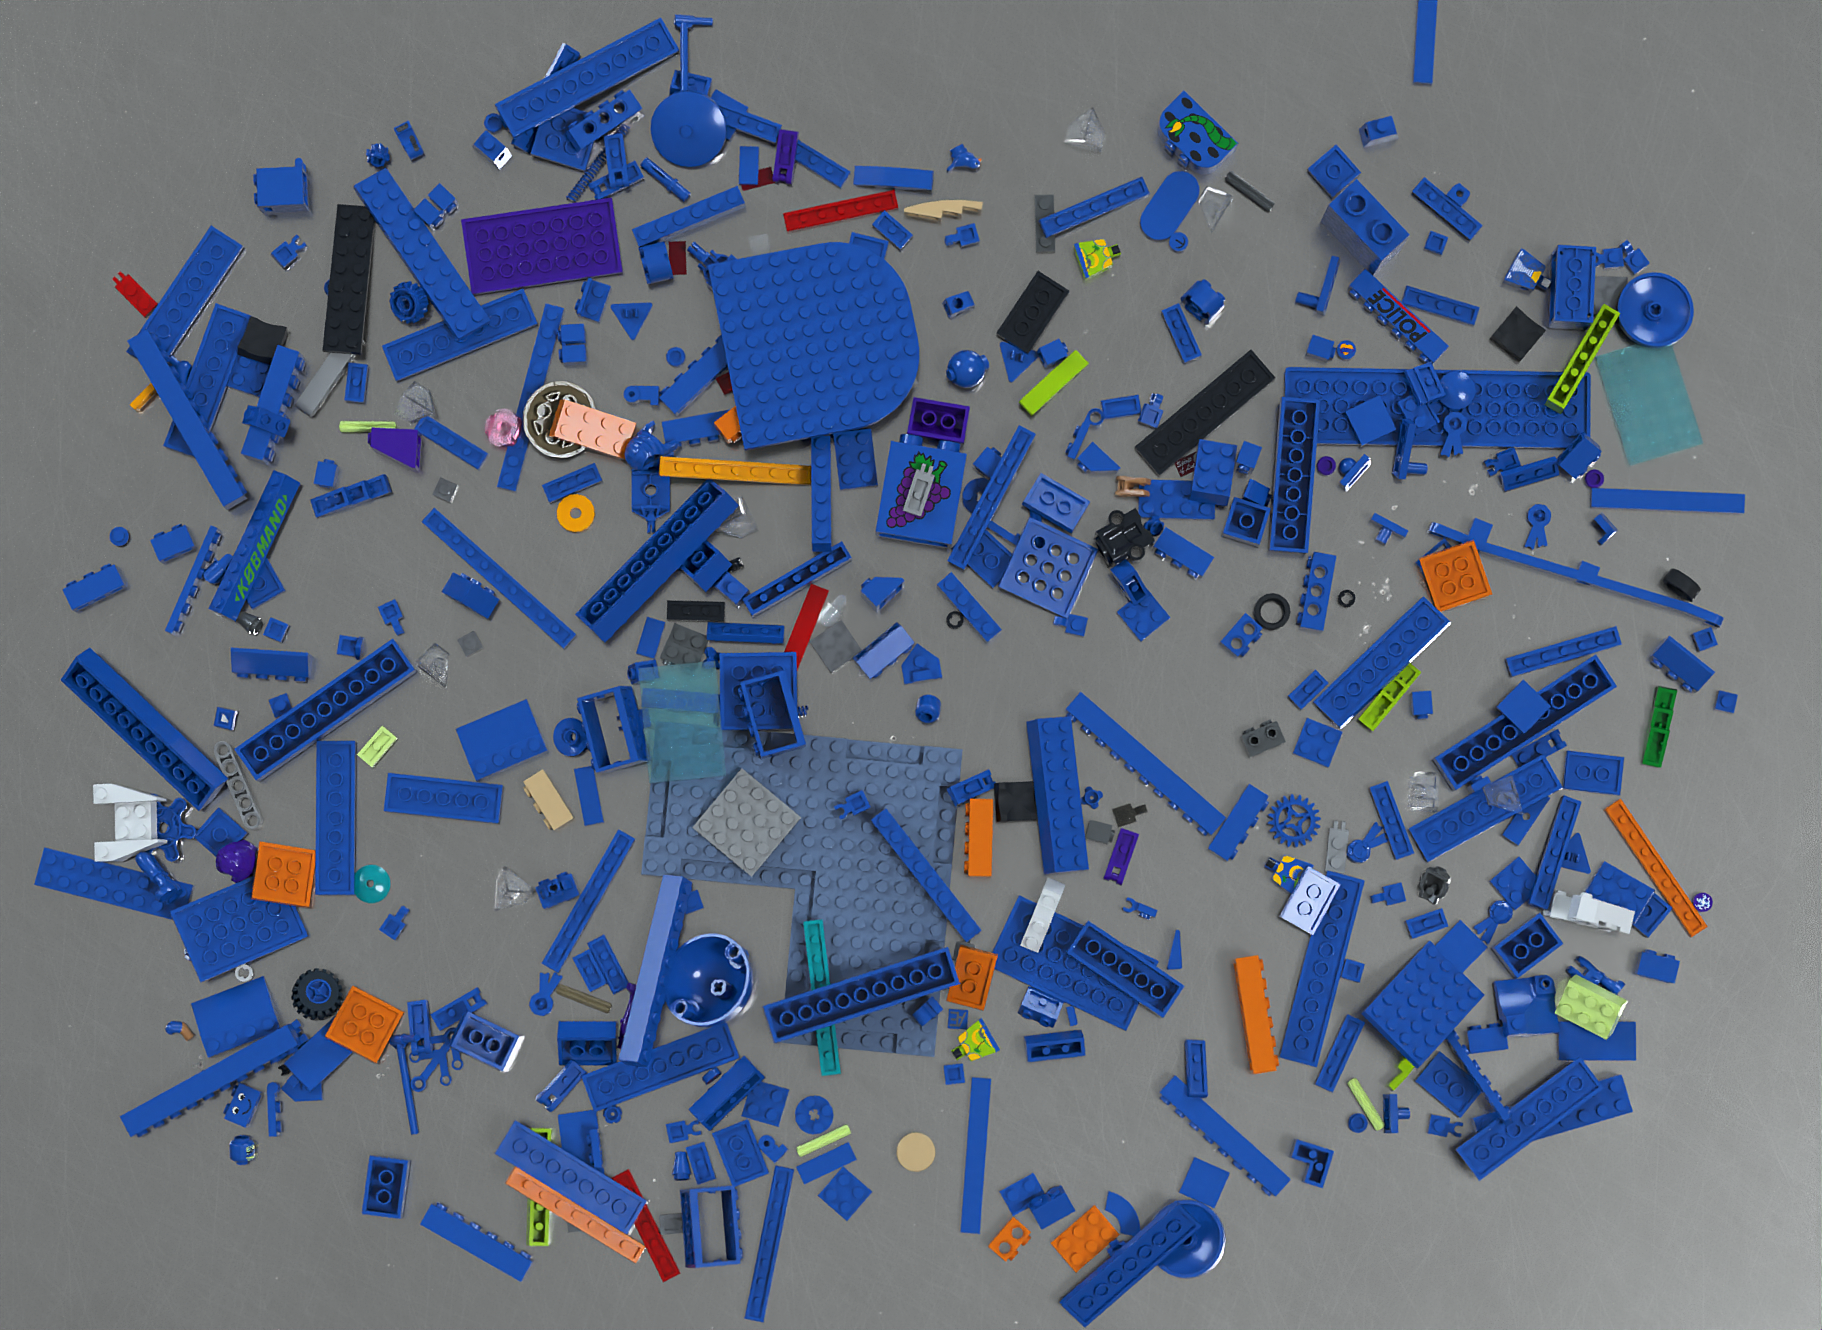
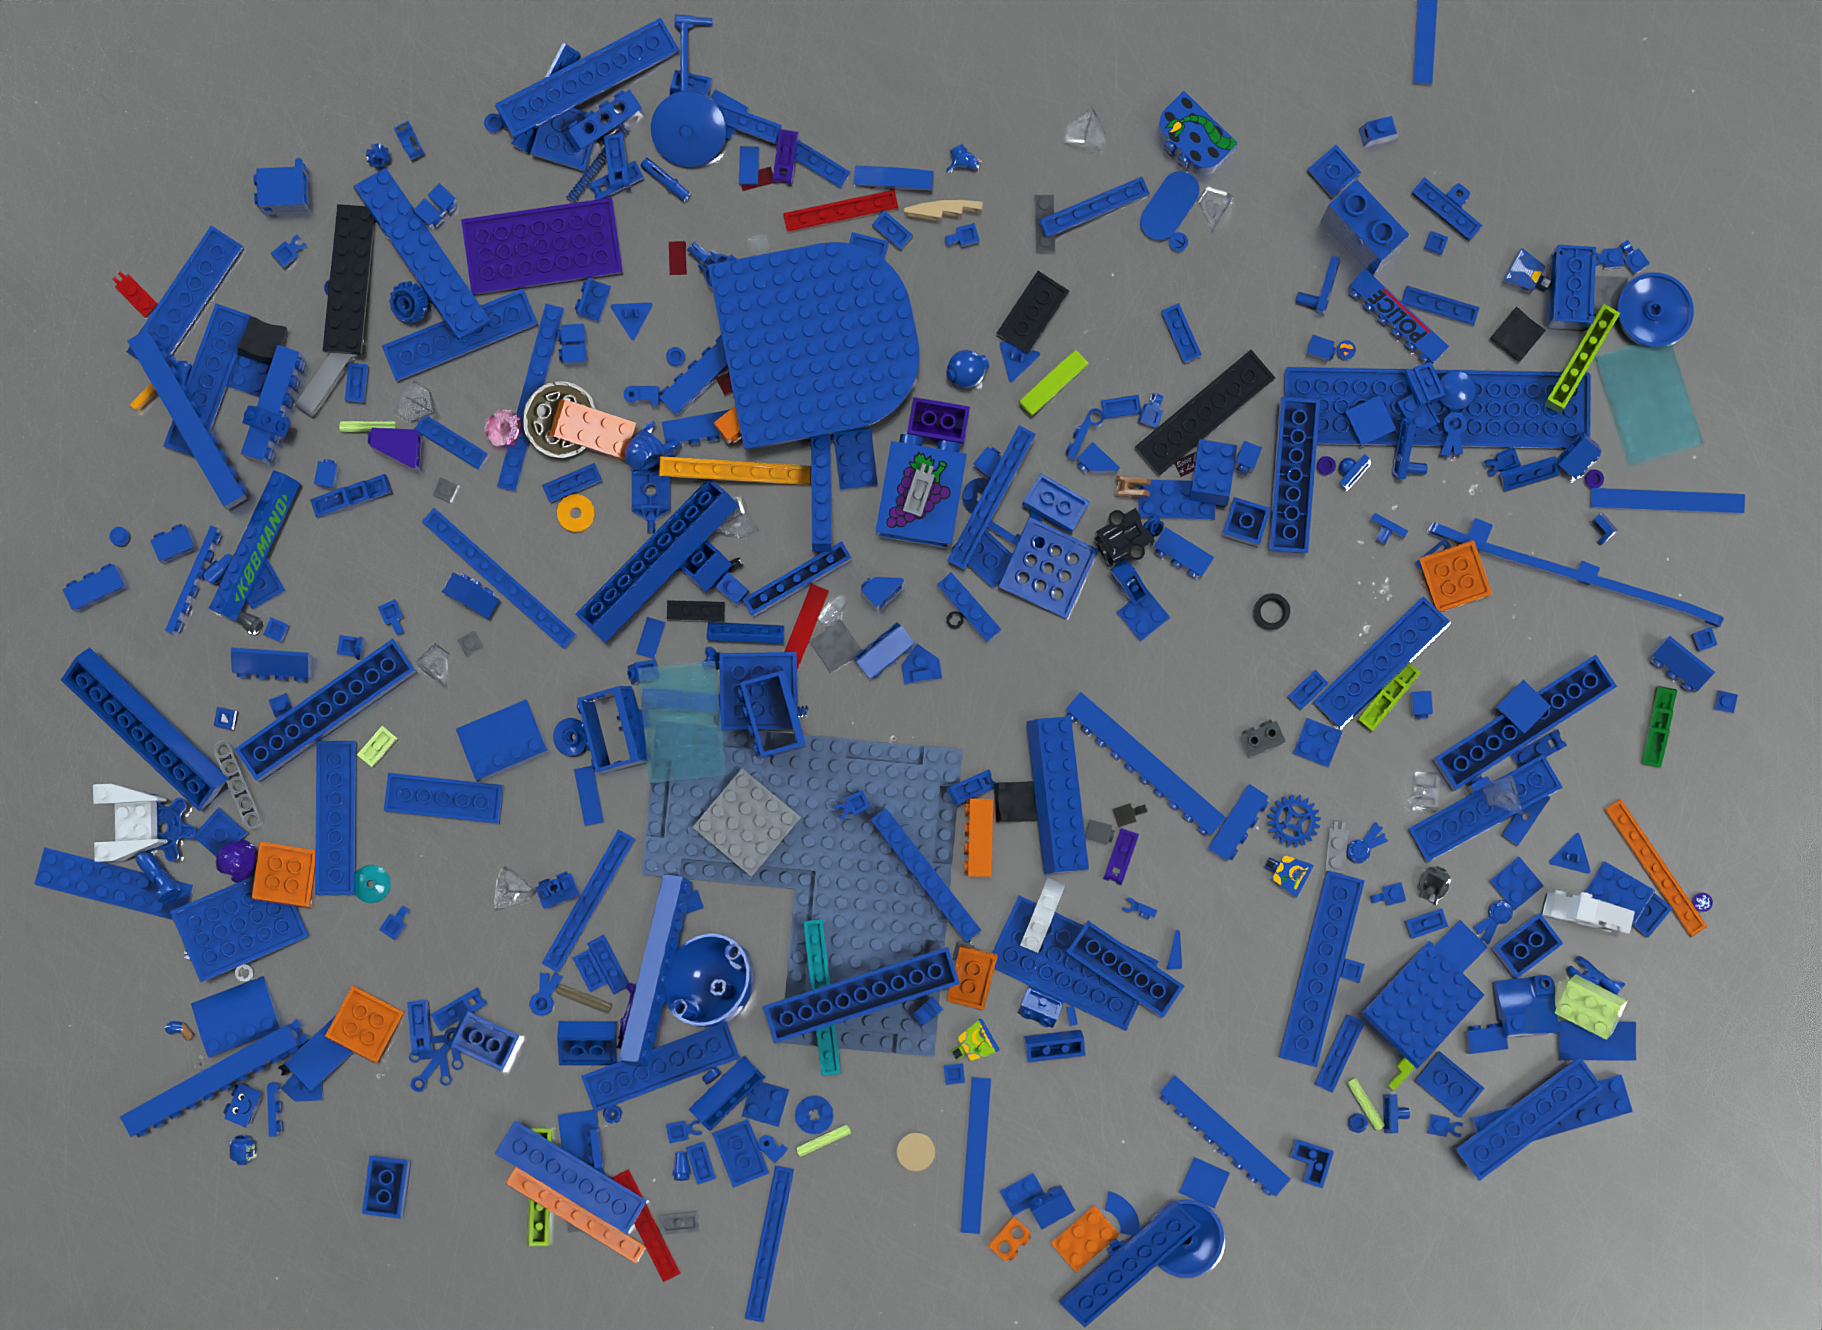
(316, 994): black wheel -> none
(399, 1042): blue bar -> none
(477, 1242): blue brick -> none
(491, 149): blue torso -> none
(547, 800): tan brick -> none
(561, 1085): blue plate -> none
(655, 262): blue brick -> none
(683, 646): dark grey plate -> none
(689, 217): blue brick -> none
(691, 1226): blue hose -> none
(826, 1163): blue tile -> none
(845, 1193): blue plate -> none
(928, 708): blue head -> none
(957, 1019): blue tile -> none
(958, 304): blue leg -> none
(1052, 353): blue brick -> none
(1074, 624): blue plate -> none
(1092, 802): blue plate -> none
(1095, 257): torso -> none
(1196, 1068): blue tile -> none
(1203, 301): blue brick -> none
(1237, 632): blue brick -> none
(1249, 191): dark grey axle -> none
(1255, 1015): orange brick -> none
(1257, 493): blue slope -> none
(1309, 900): tile -> none
(1326, 563): blue brick -> none
(1342, 594): black bush -> none
(1391, 820): blue plate -> none
(1481, 1081): blue plate -> none
(1539, 517): blue piece -> none
(1554, 852): blue plate -> none
(1563, 651): blue plate -> none
(1593, 773): blue tile -> none
(1657, 967): blue brick -> none
(1681, 585): black tyre -> none

